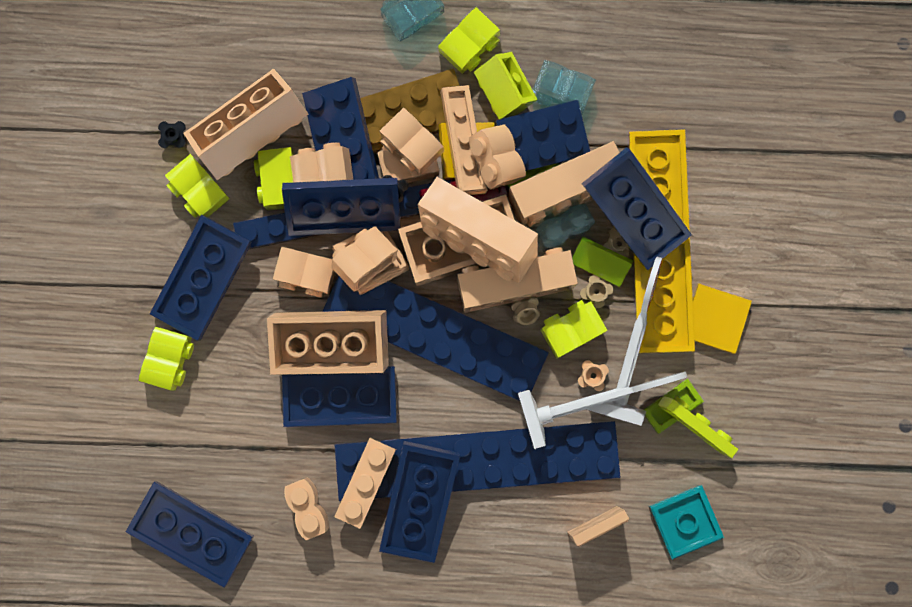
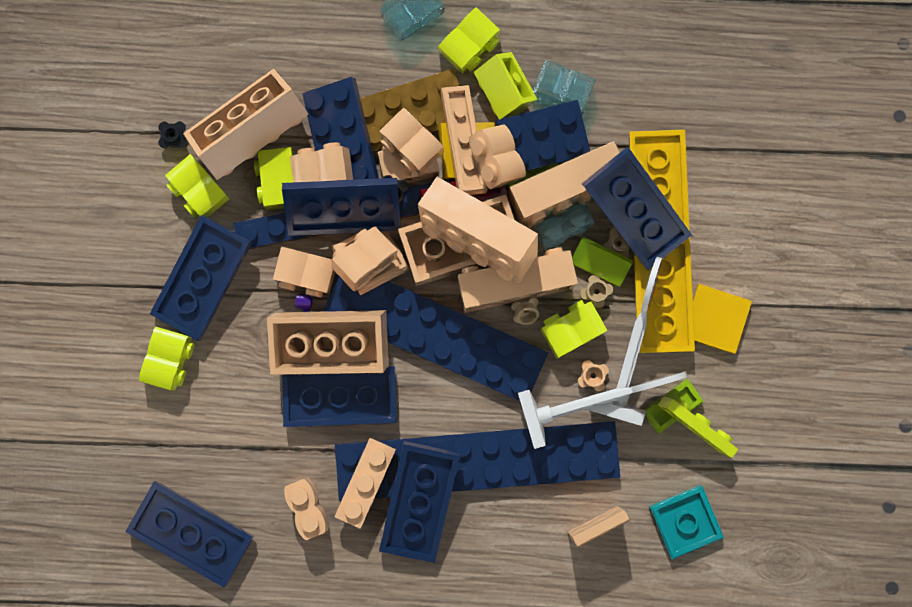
(303, 302): none -> dark purple hand

